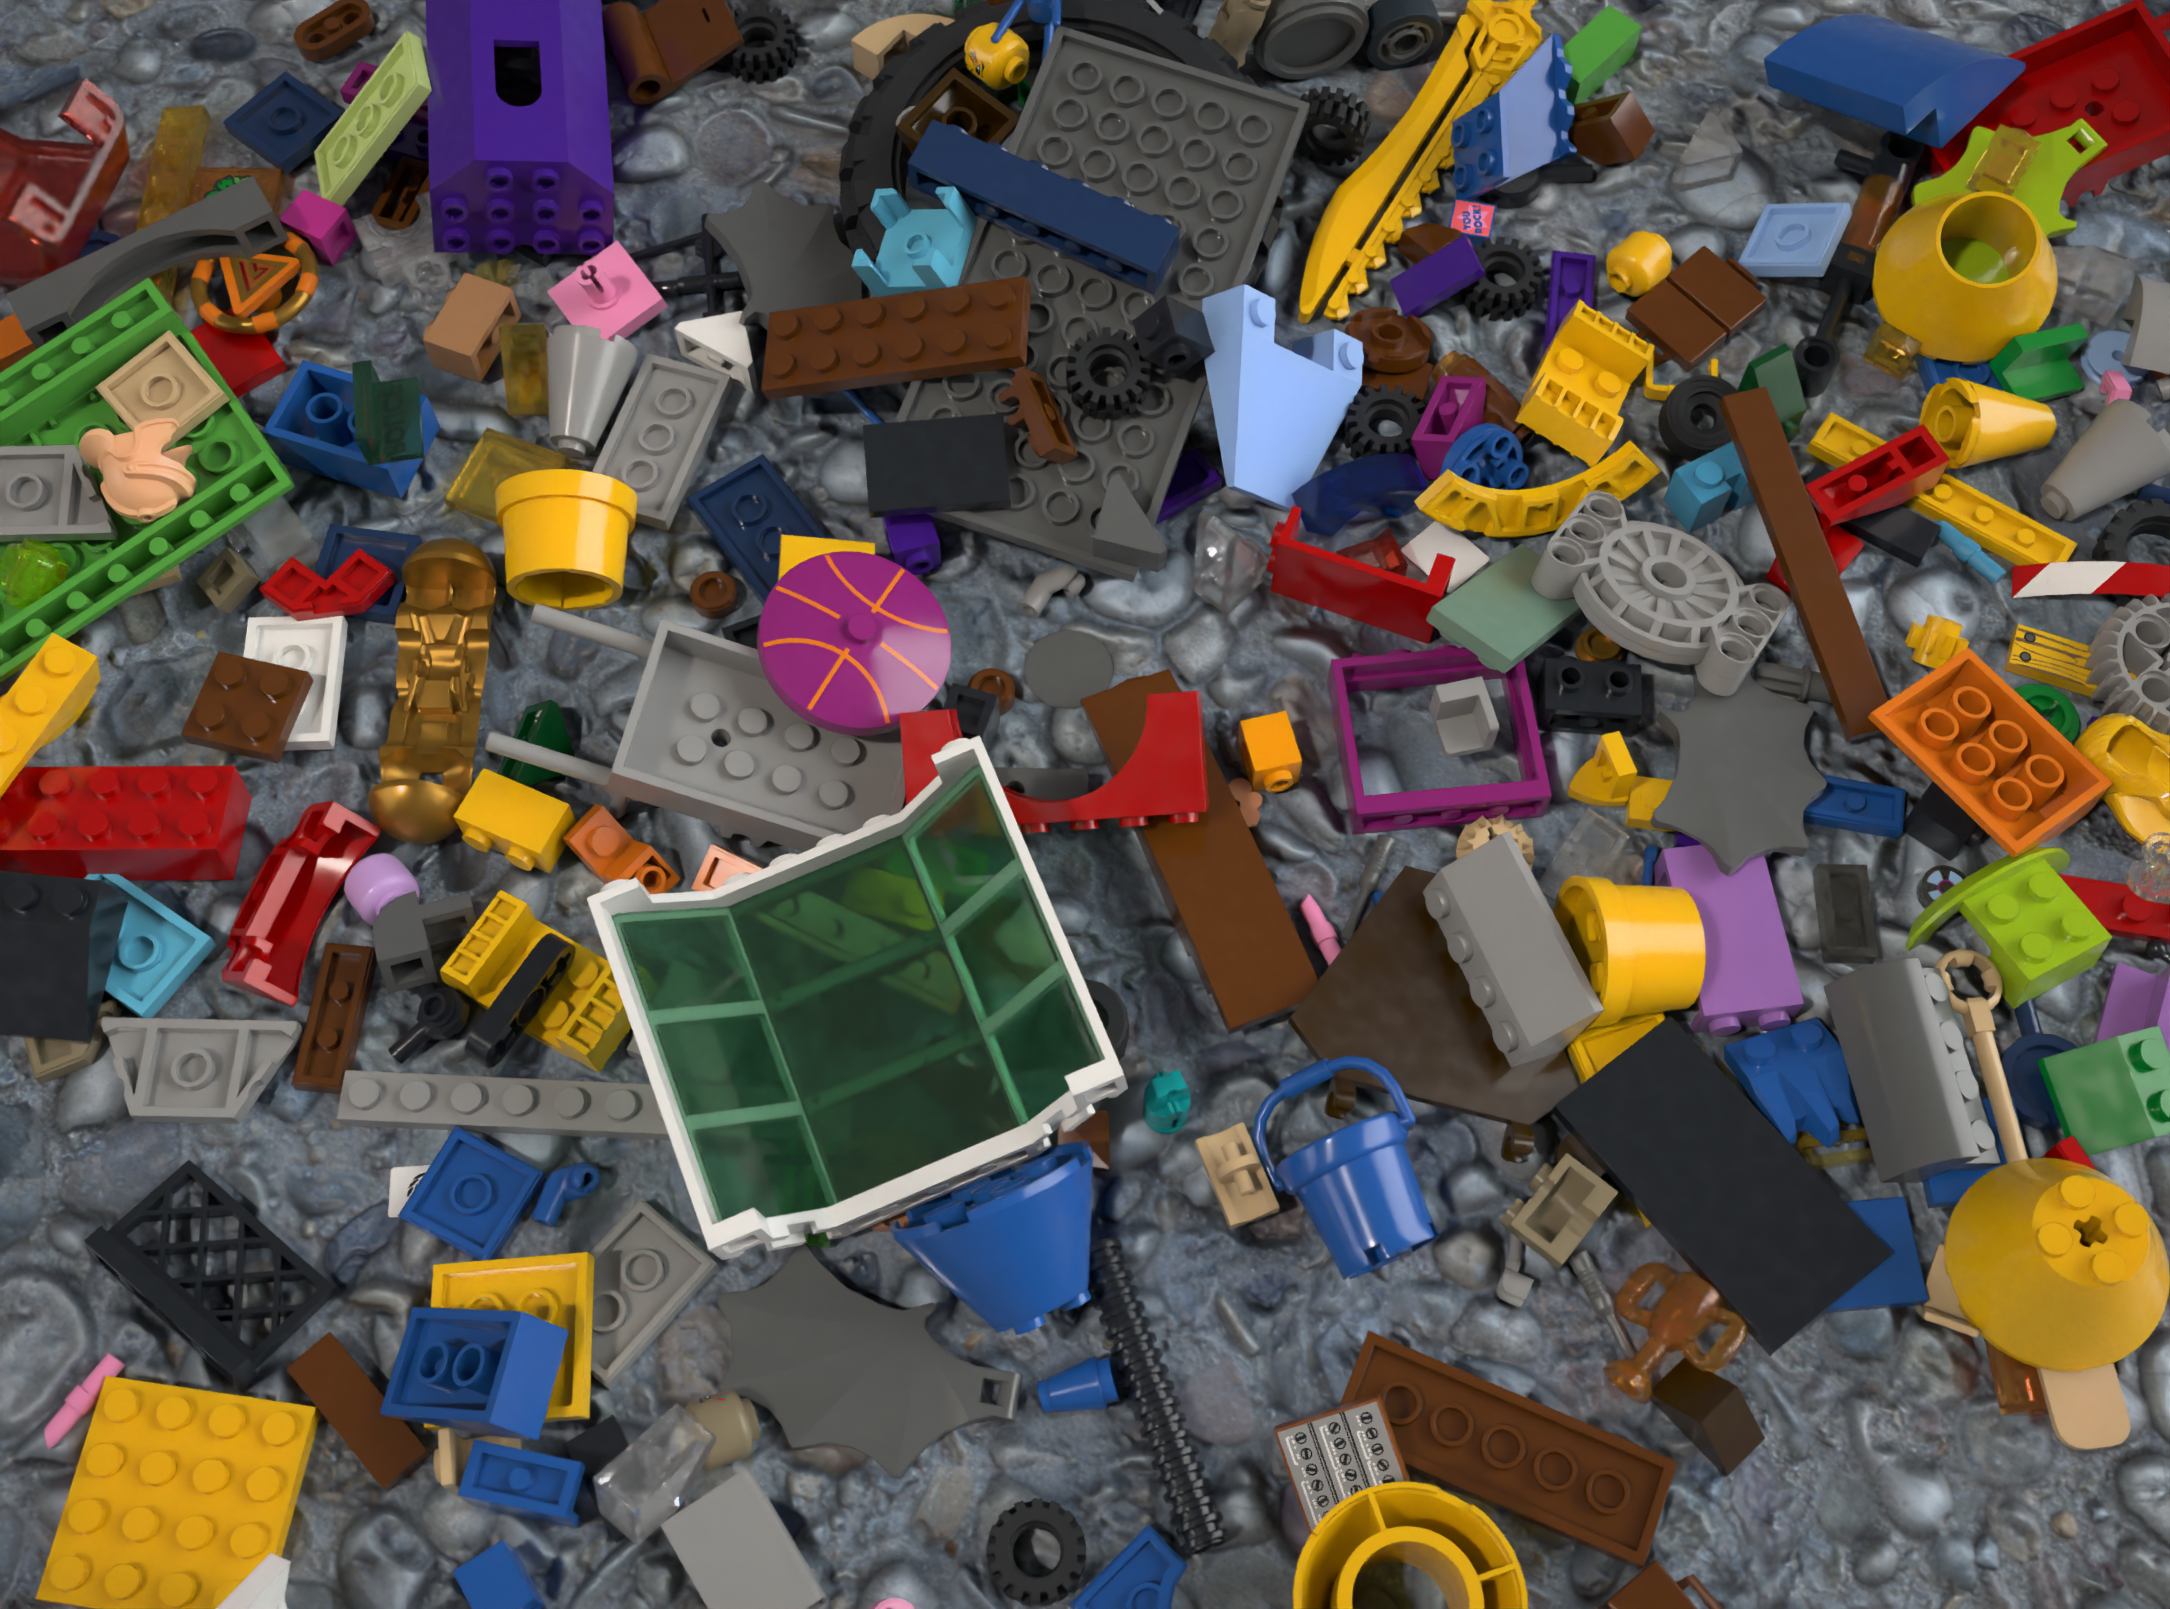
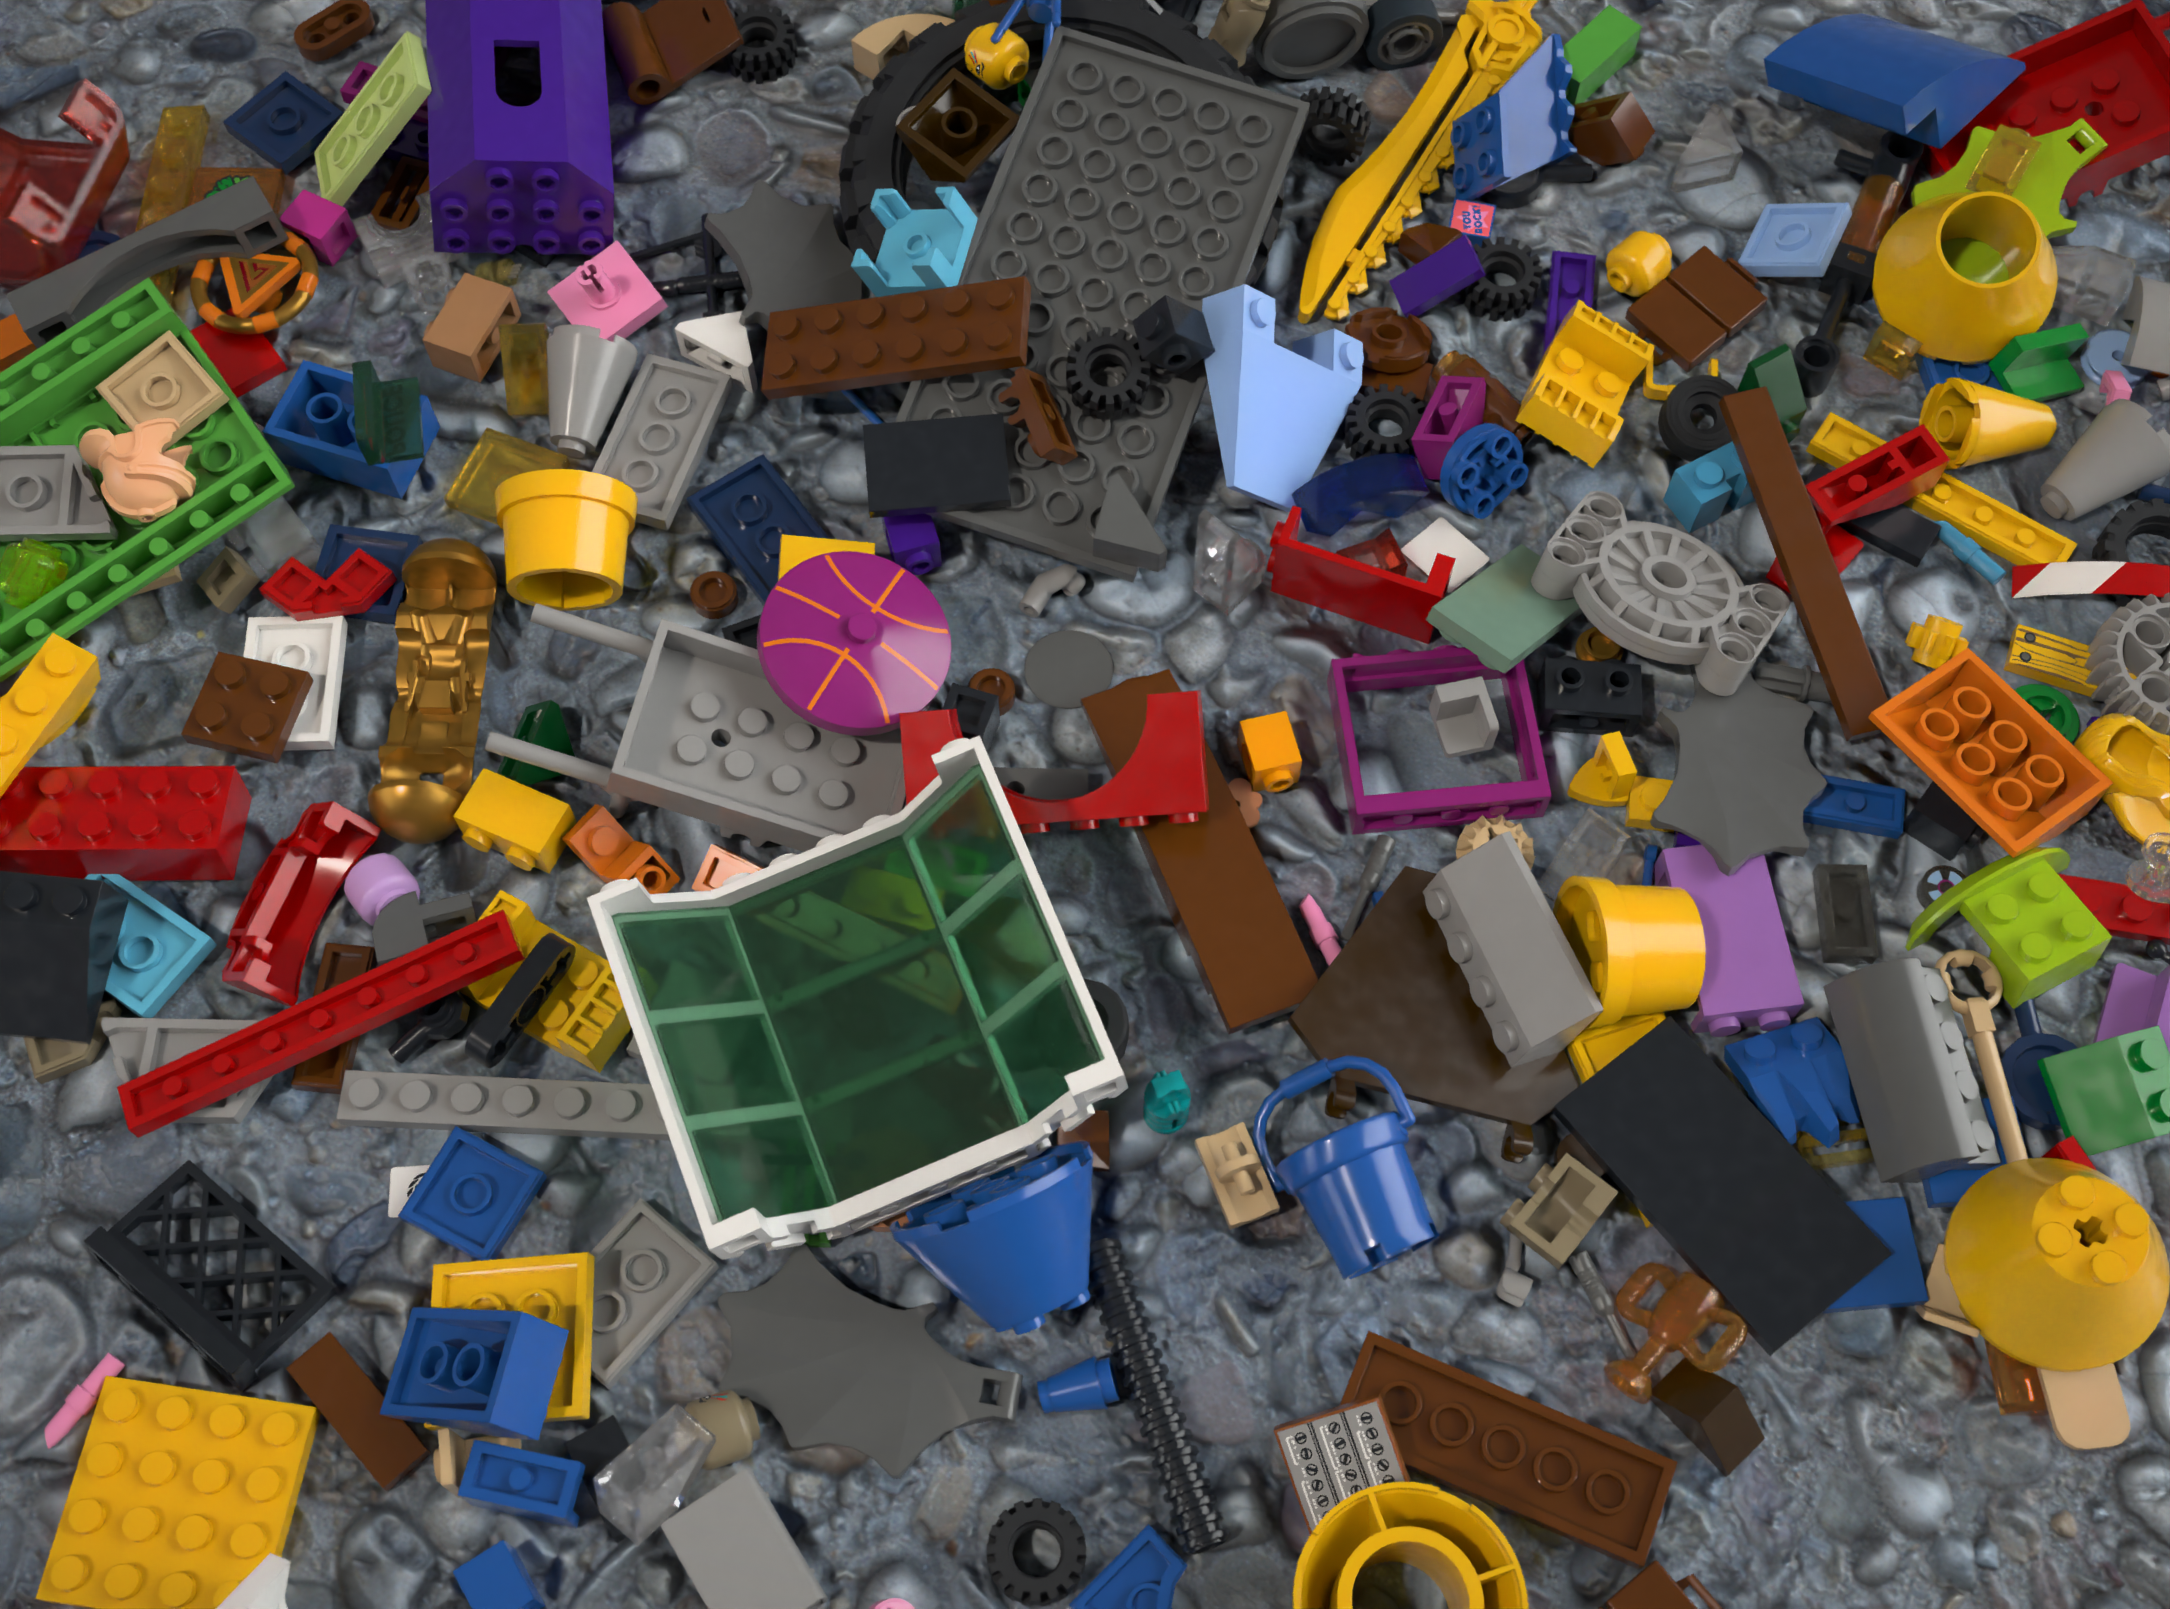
(319, 1023): none -> red plate
(564, 1187): blue arm -> none
(1046, 206): dark blue brick -> none
(1190, 483): dark purple tile -> none
(1533, 510): yellow tile -> none

